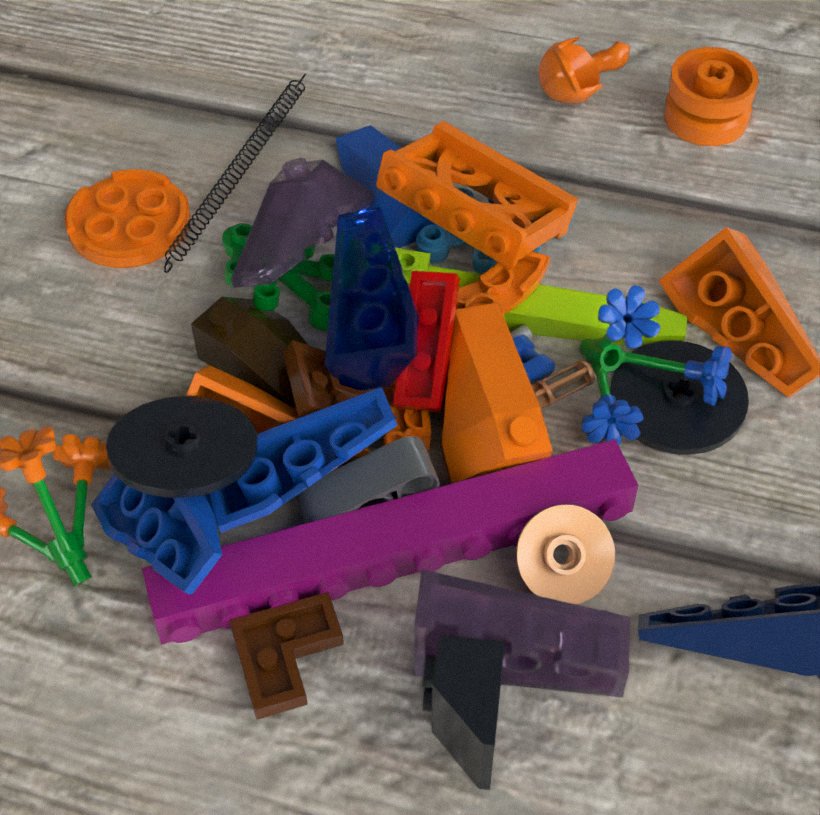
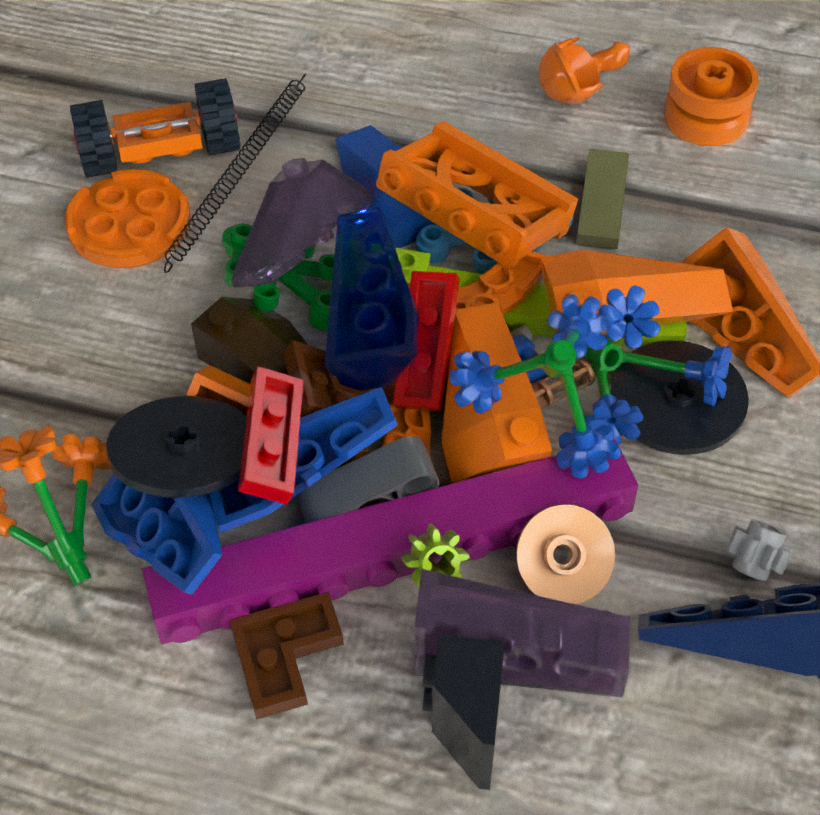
(156, 130): none -> plate
(271, 436): none -> plate
(432, 542): none -> lime gear
(577, 329): none -> blue plant
(603, 199): none -> olive tile
(679, 289): none -> orange wedge
(759, 550): none -> light grey gear

